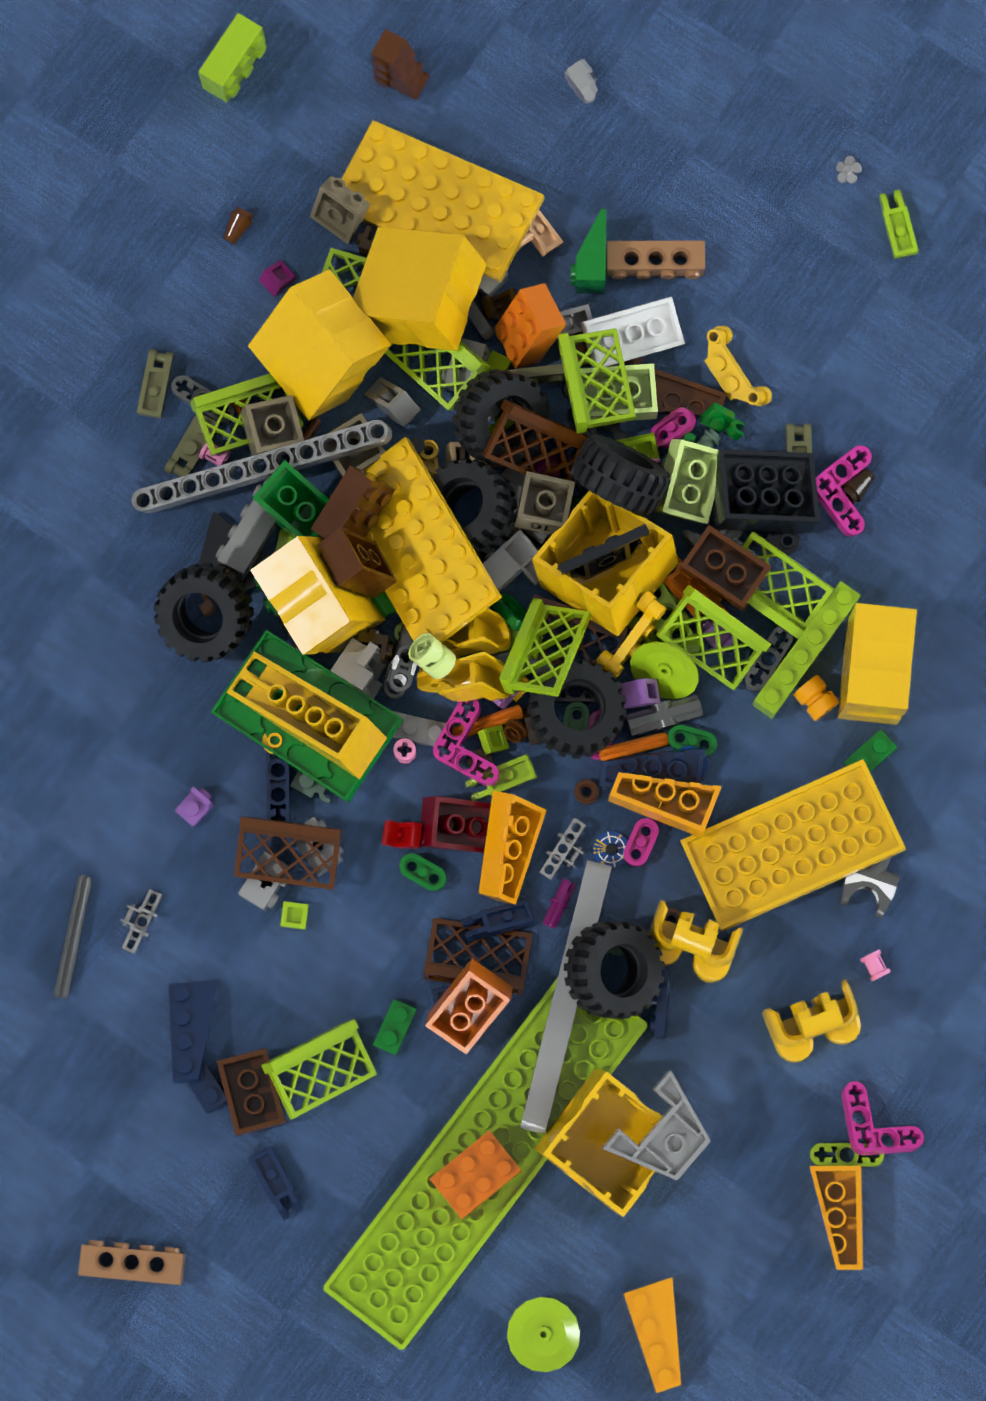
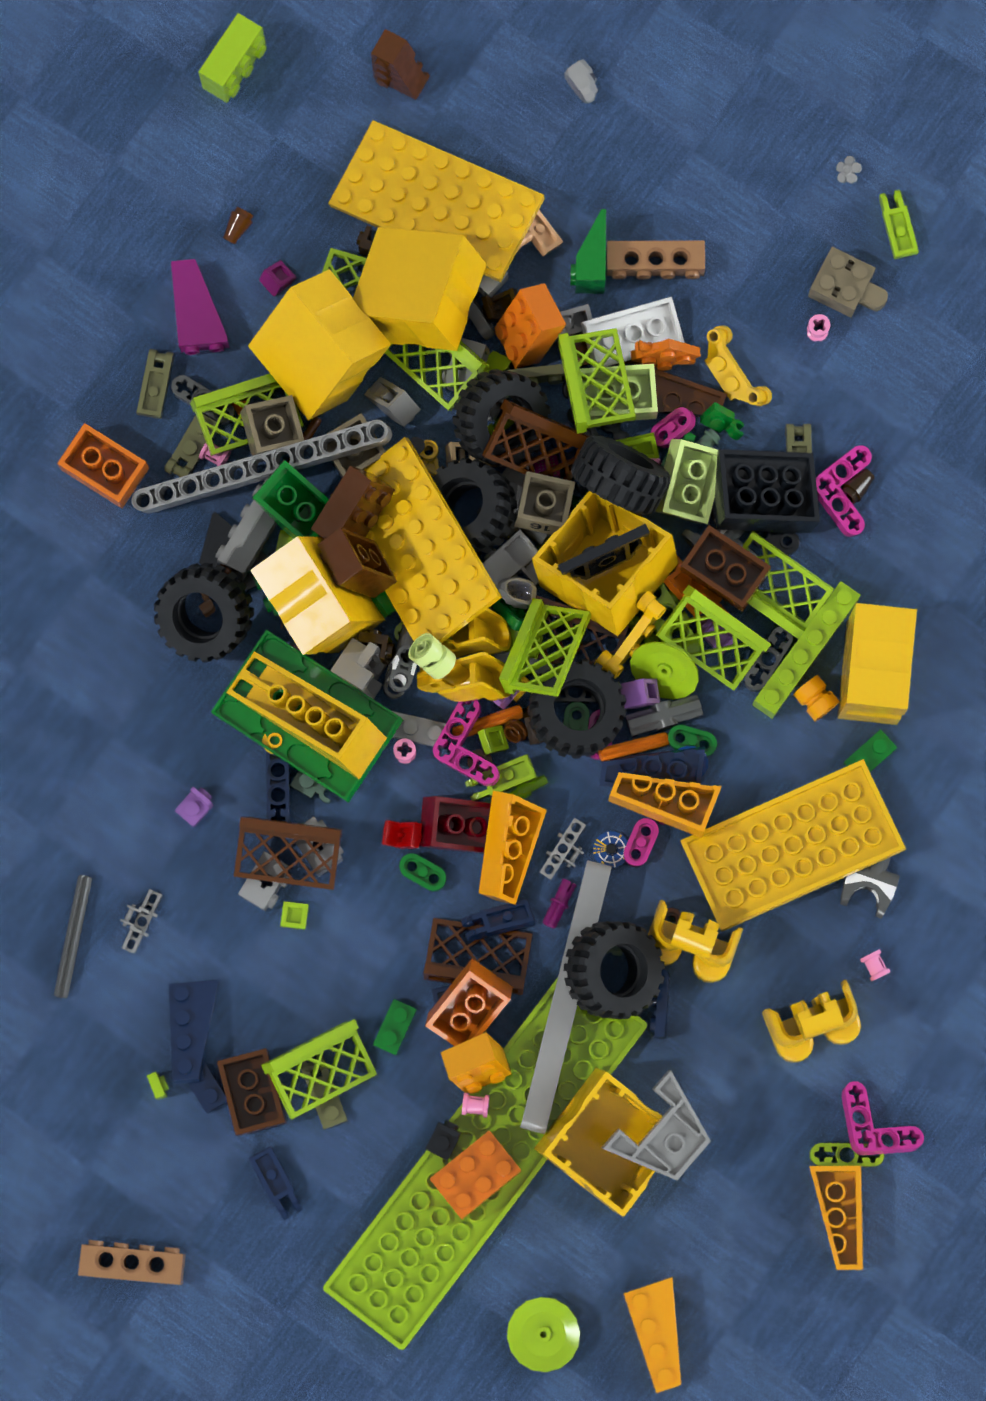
(103, 465): none -> orange brick
(158, 1084): none -> lime plate
(196, 315): none -> magenta slope
(330, 1112): none -> olive plate
(339, 209): dark tan plate -> none
(444, 1139): none -> black bracket
(475, 1105): none -> bright pink bush
(476, 1063): none -> light orange brick
(517, 592): none -> rock
(526, 789): none -> clear neon green bar
(586, 783): reddish brown plate -> none
(665, 353): none -> orange plate
(815, 321): none -> bright pink bush
(846, 283): none -> dark tan brick

